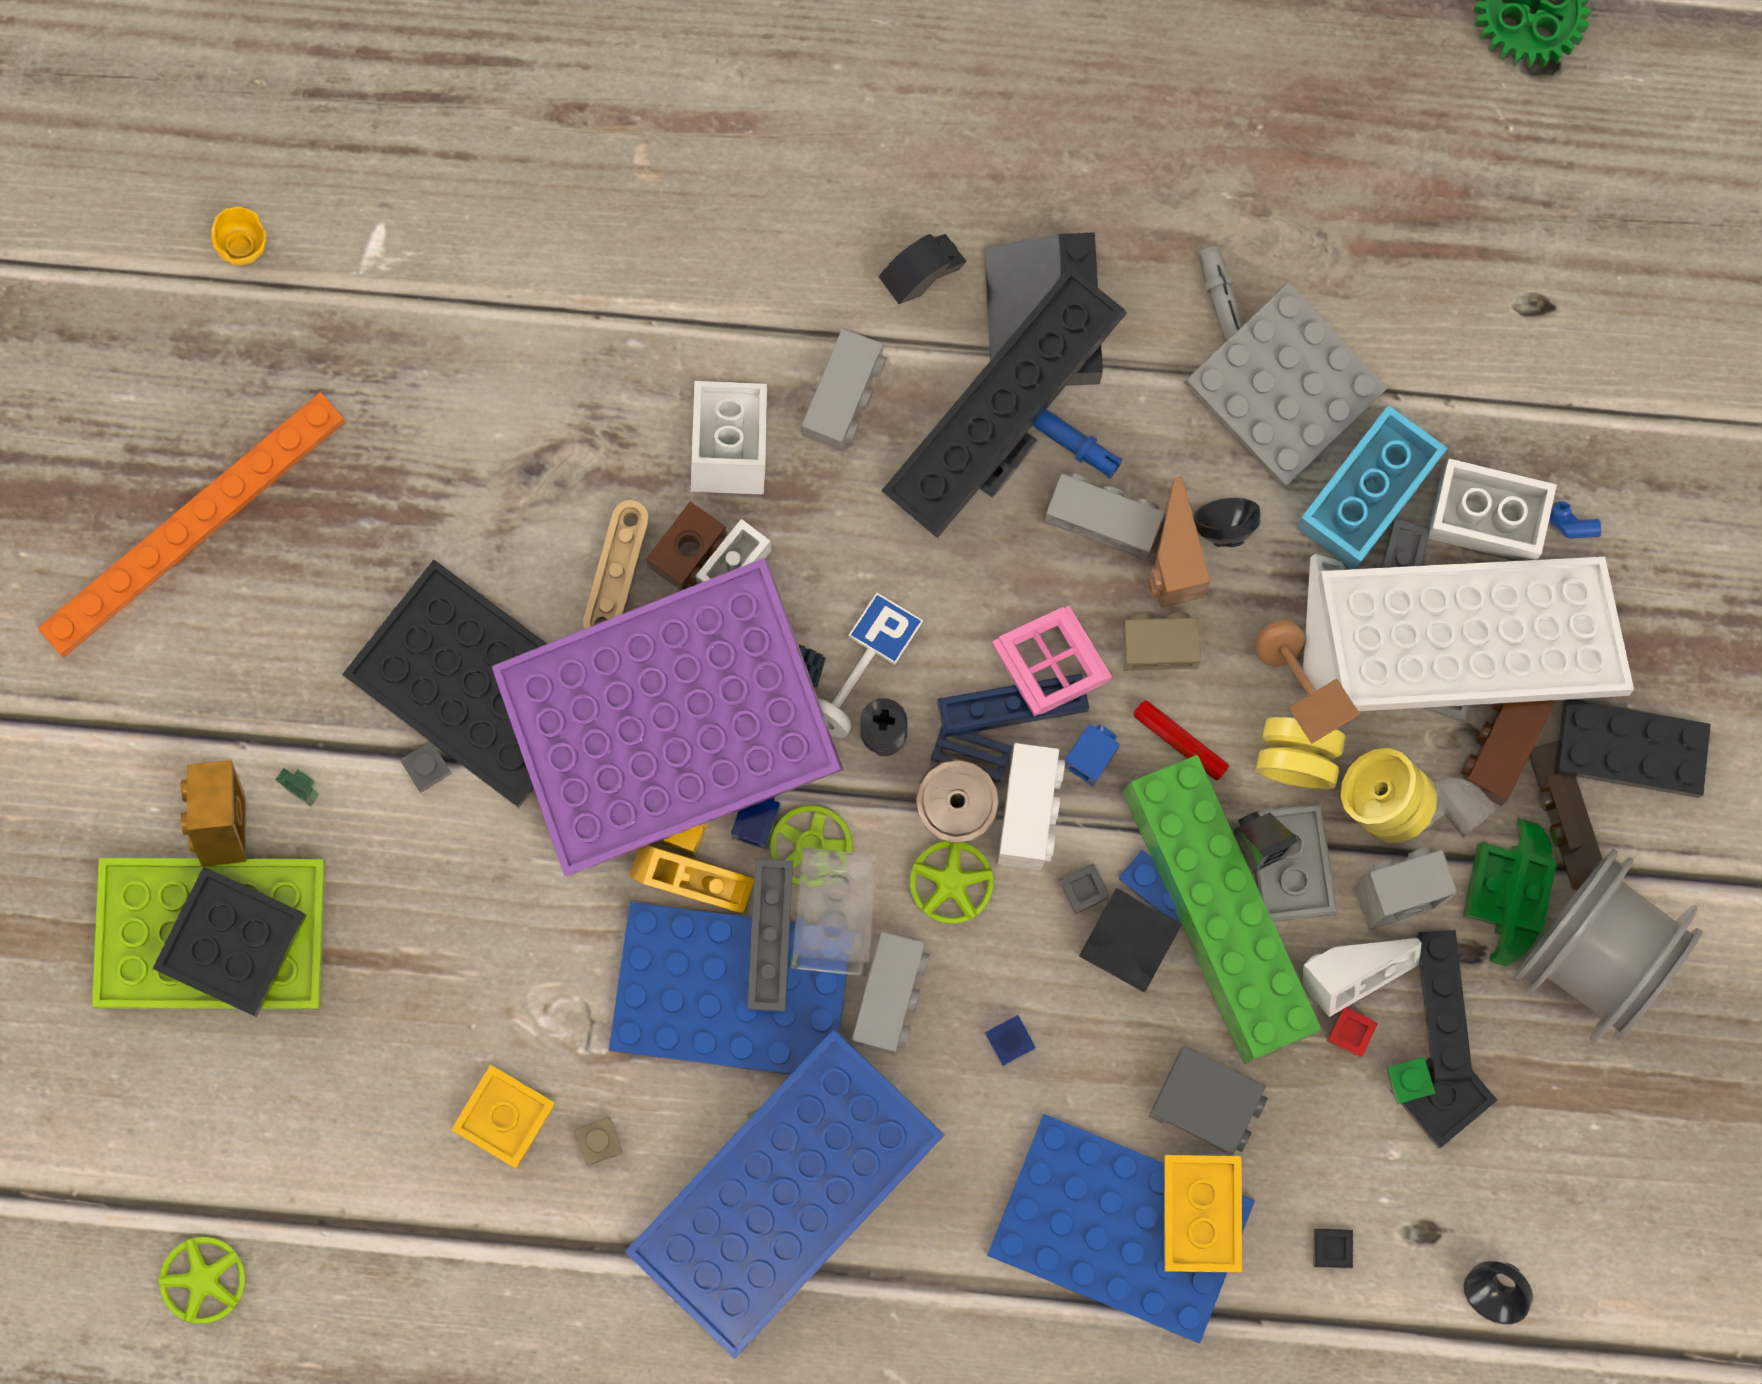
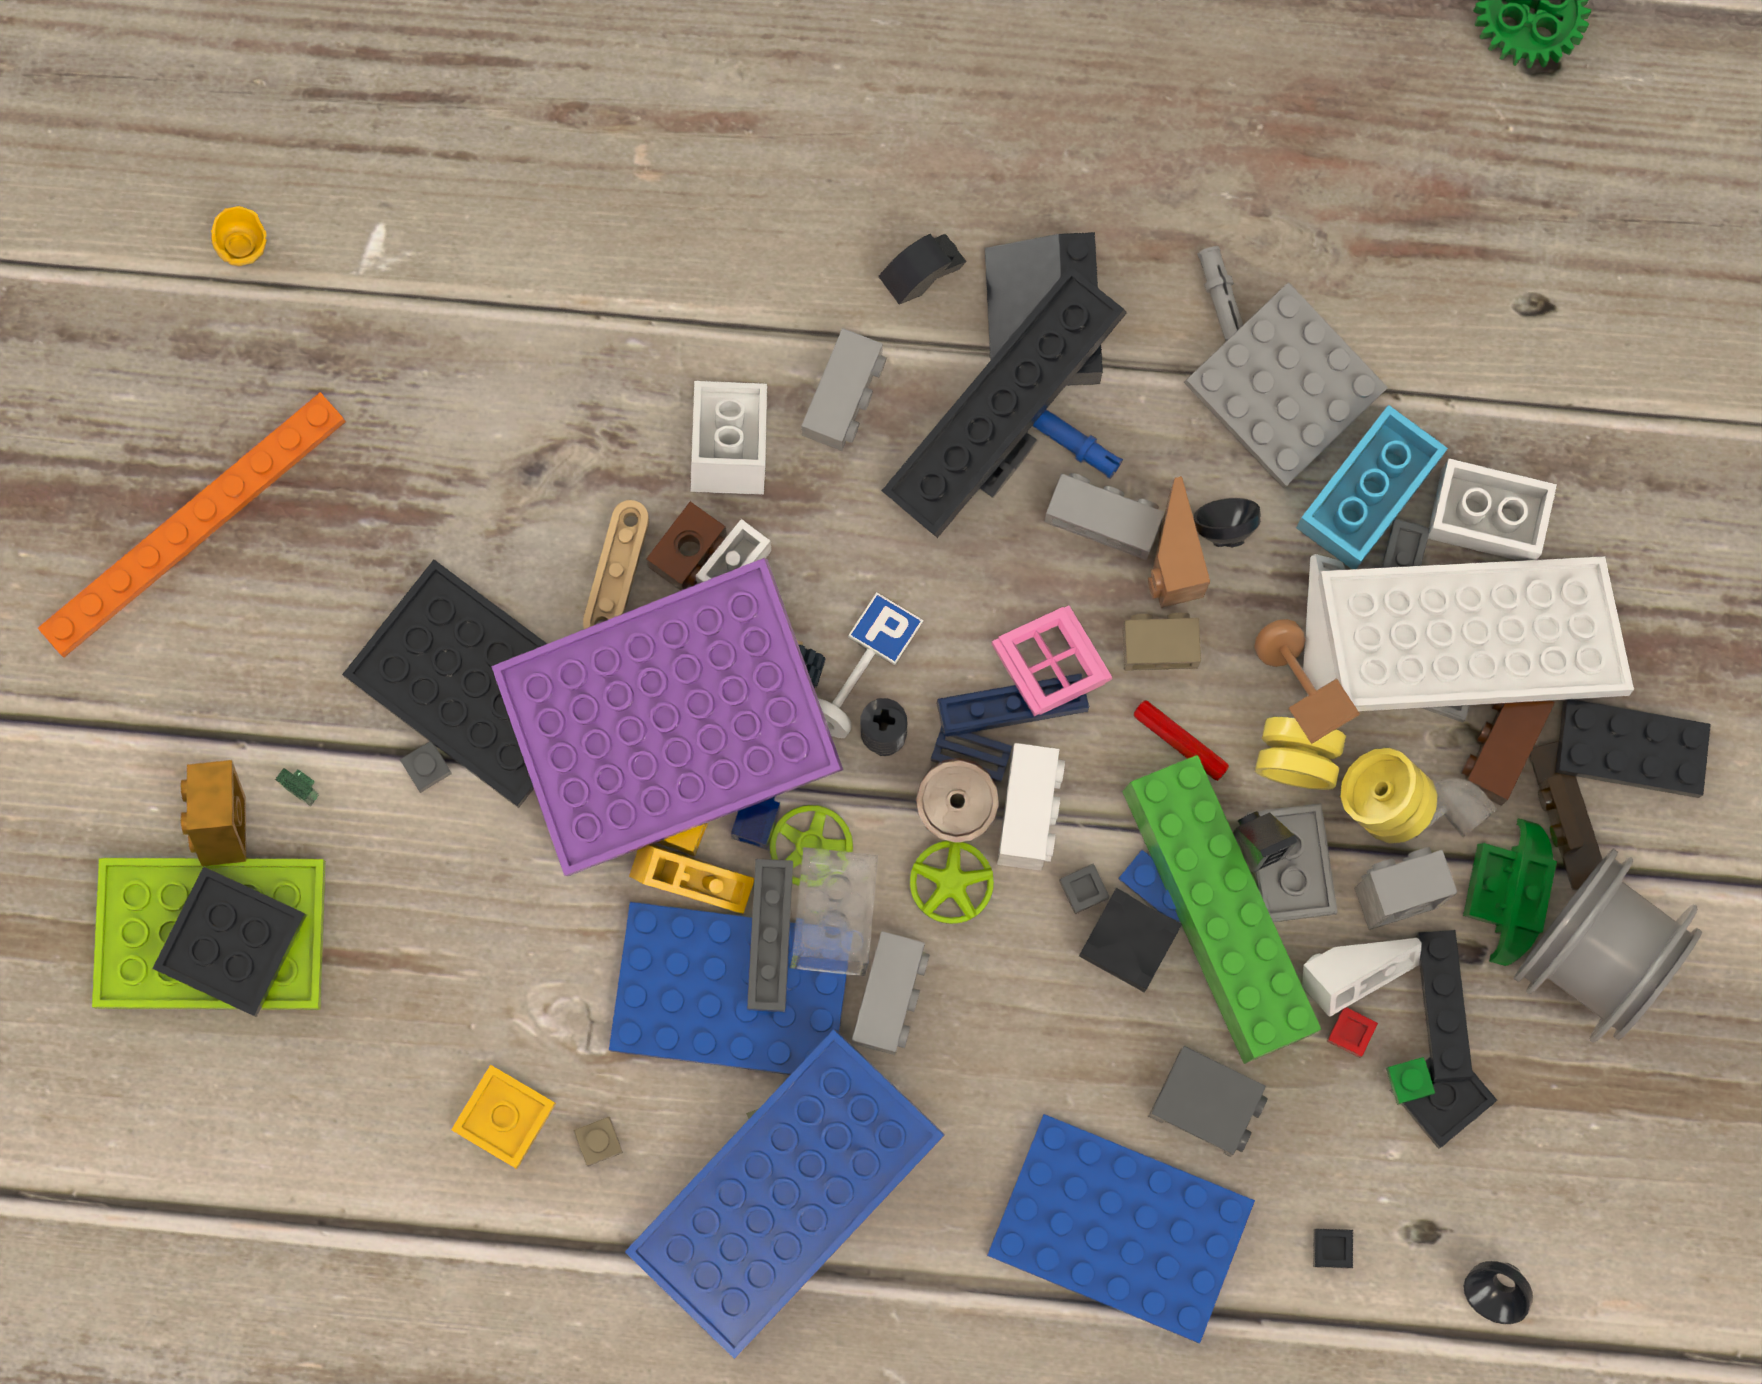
(201, 1280): lime wheel -> none
(1010, 1040): clear blue plate -> none
(1092, 753): blue brick -> none
(1202, 1213): yellow plate -> none
(1568, 524): blue arm -> none

